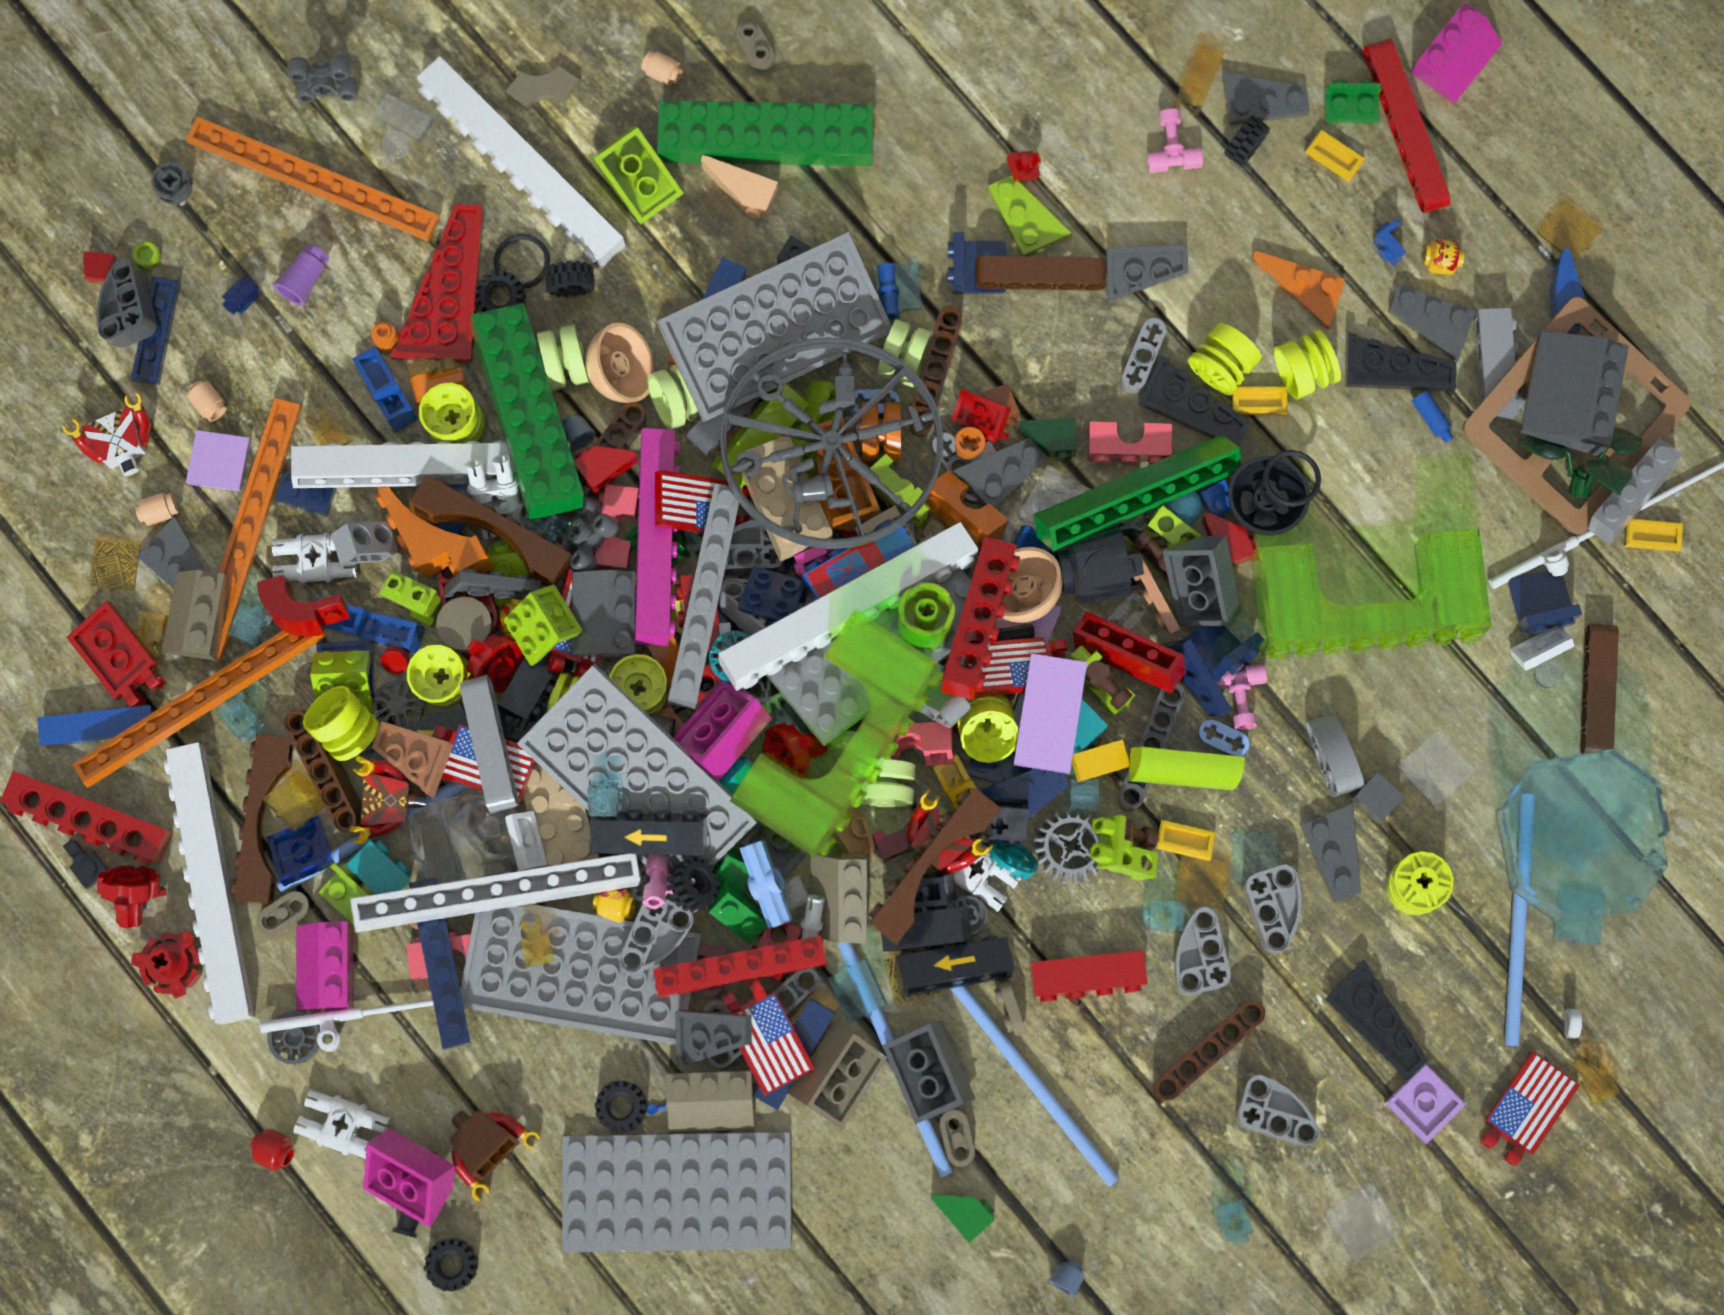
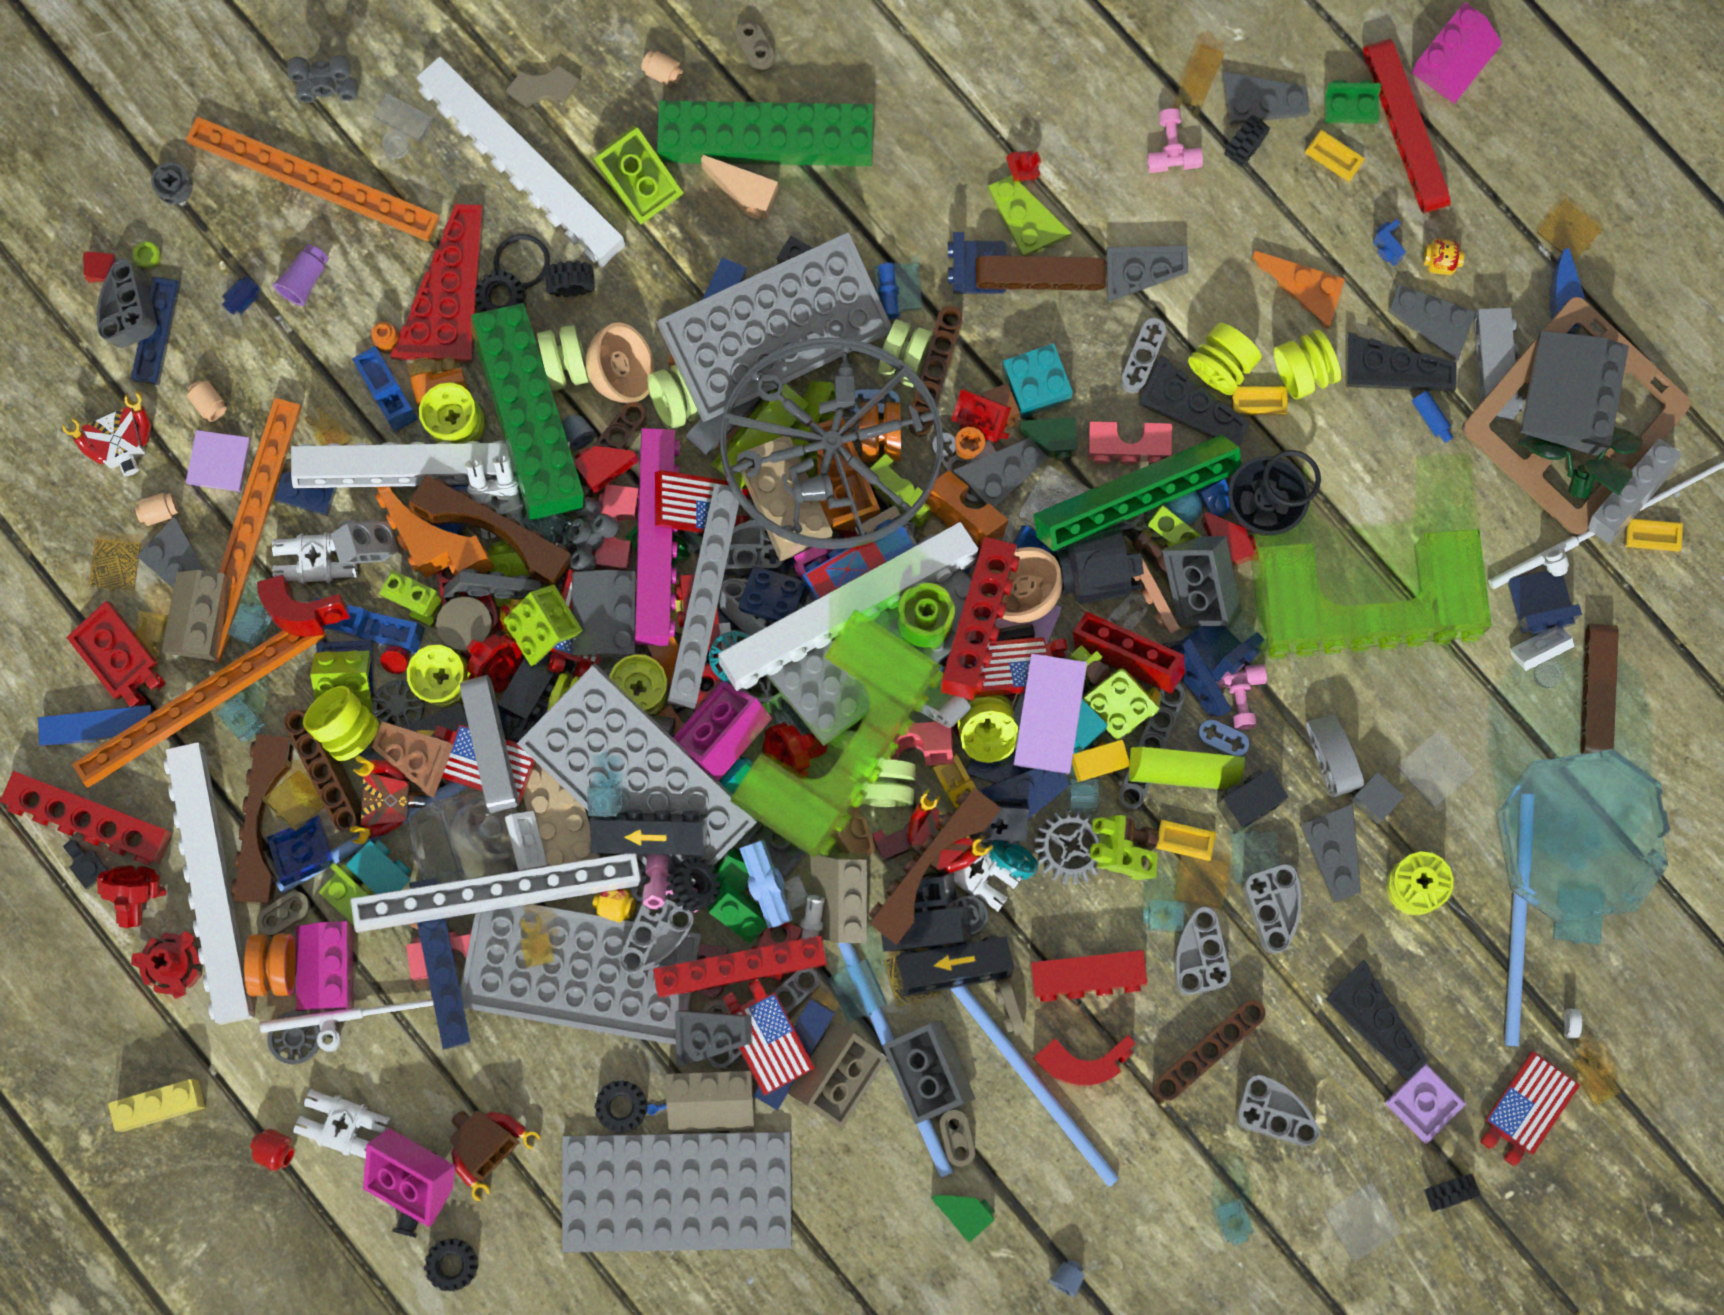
(156, 1105): none -> light yellow brick
(270, 964): none -> orange wheel
(1037, 380): none -> teal brick
(1078, 1072): none -> red arch
(1122, 703): none -> lime bracket
(1252, 801): none -> black brick
(1452, 1192): none -> black tyre

